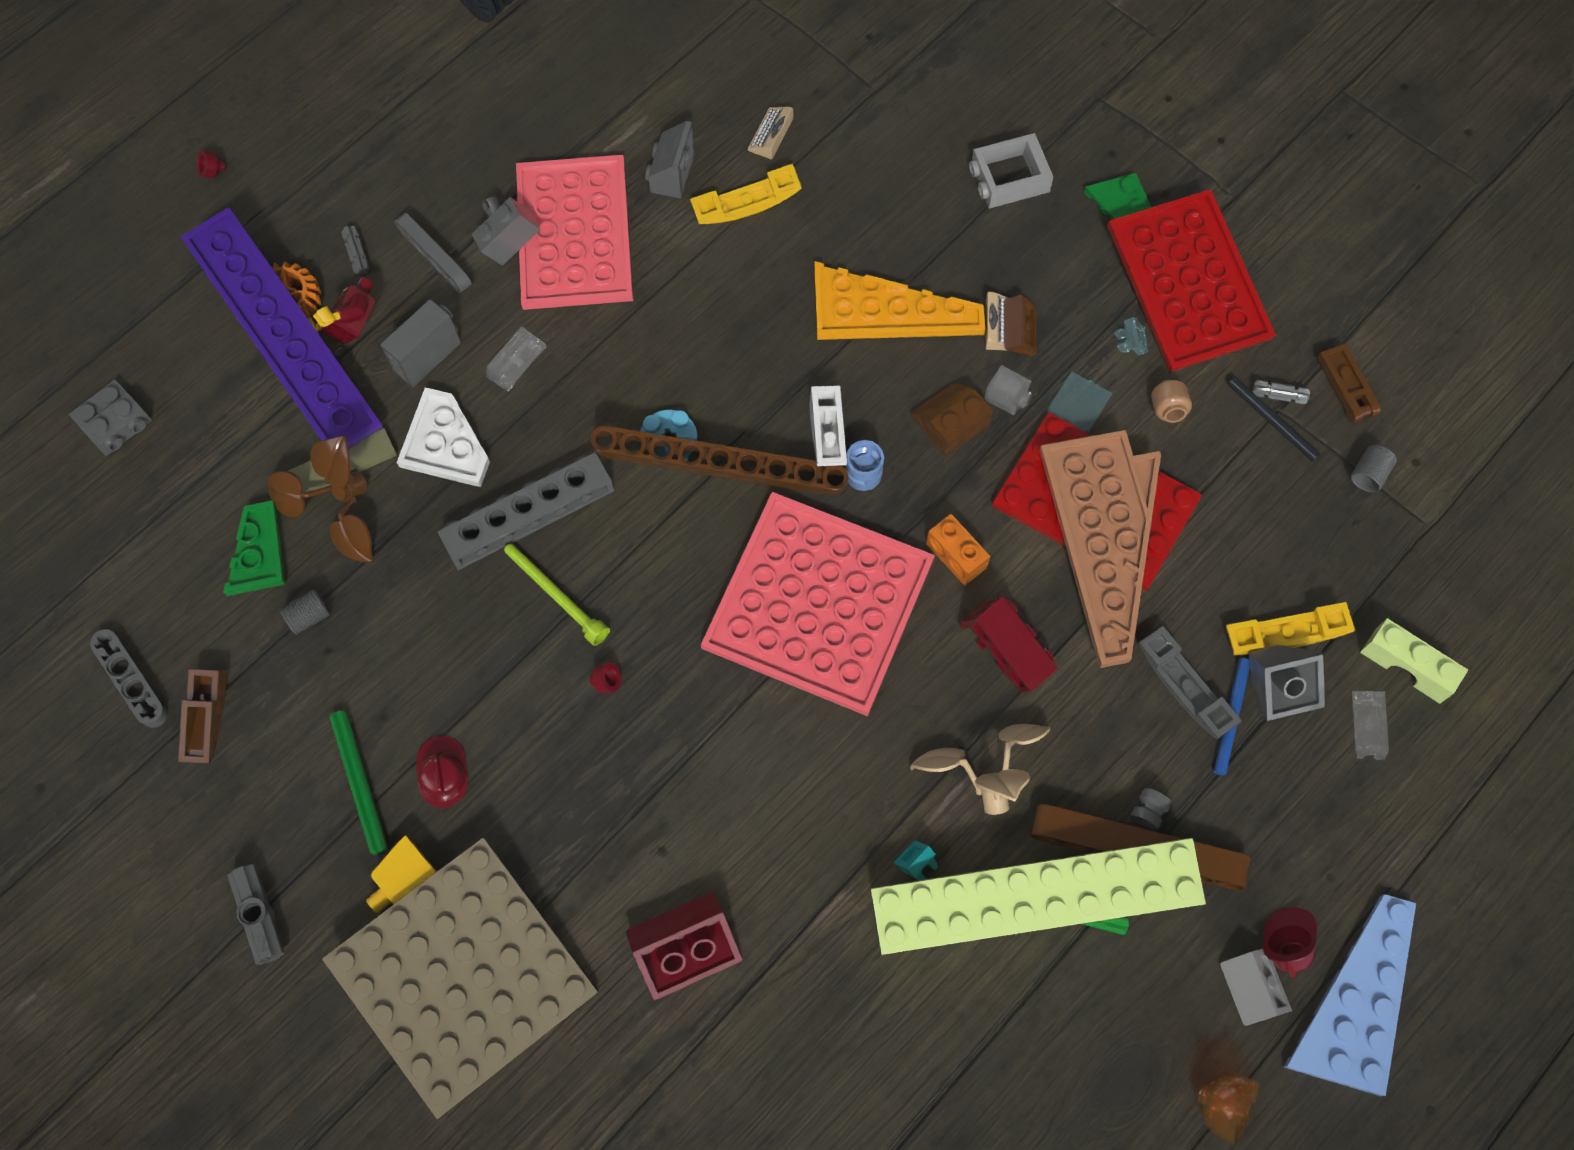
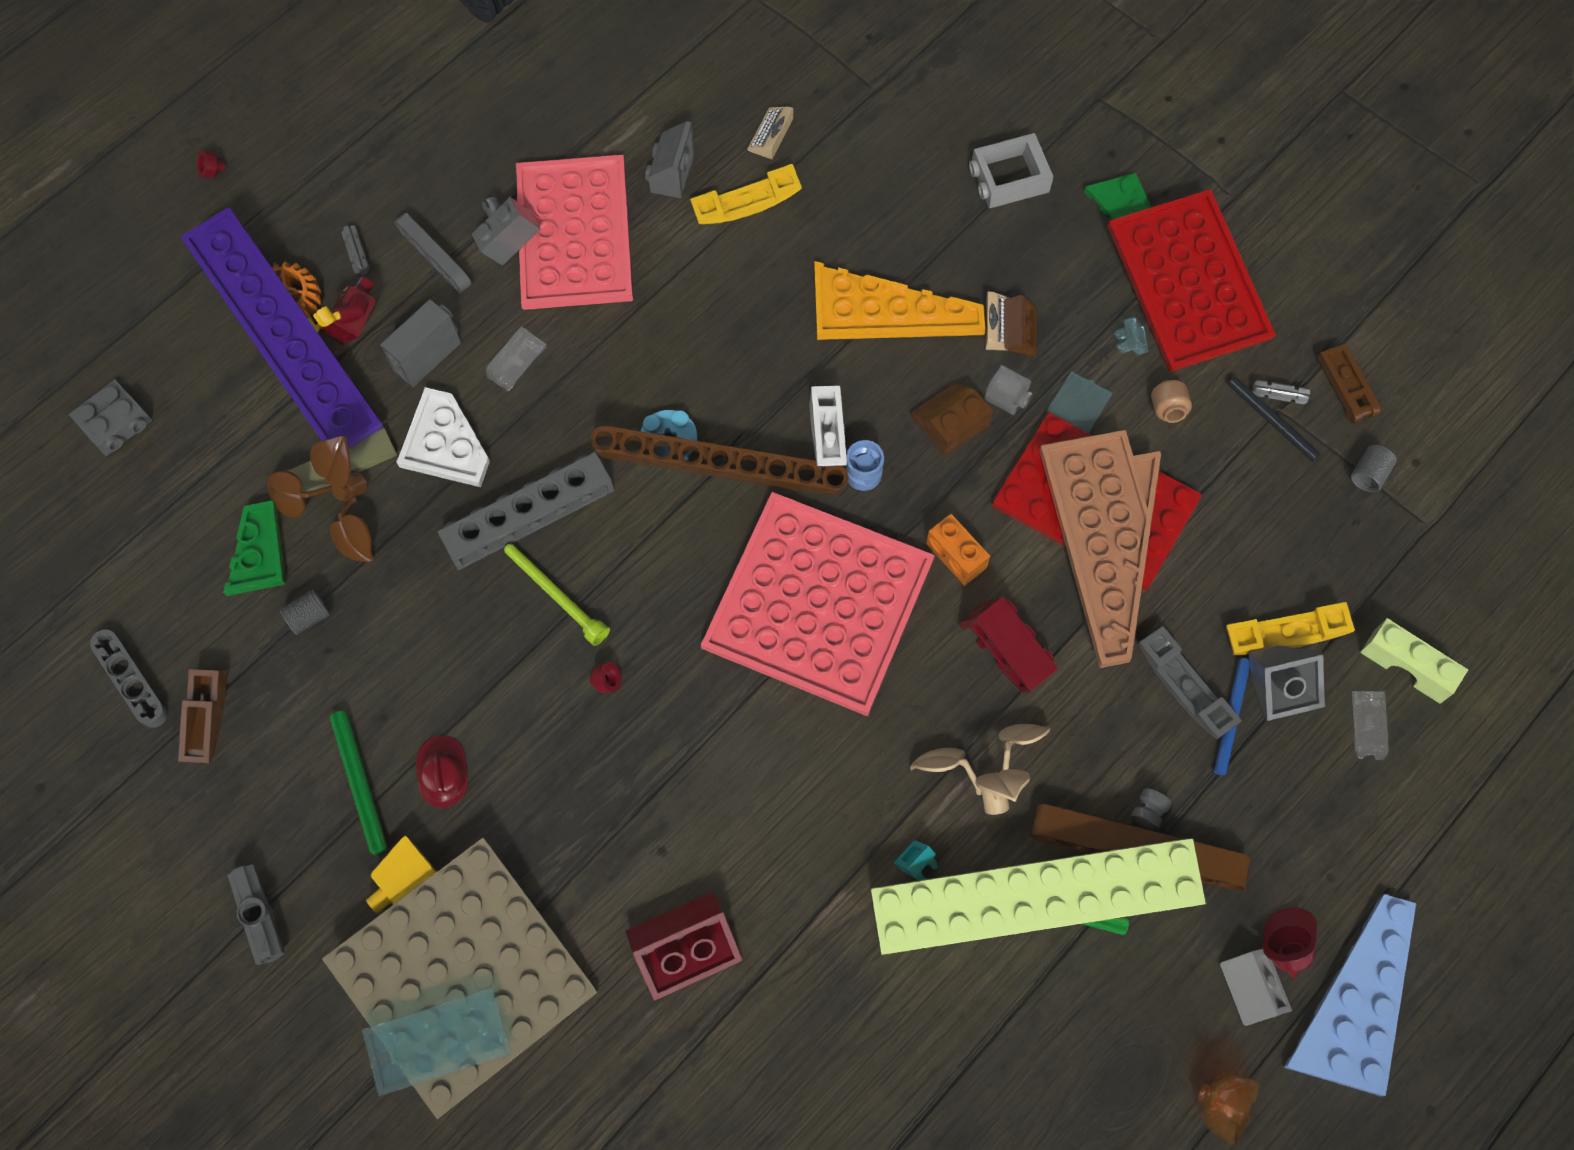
(436, 1041): none -> clear light blue plate

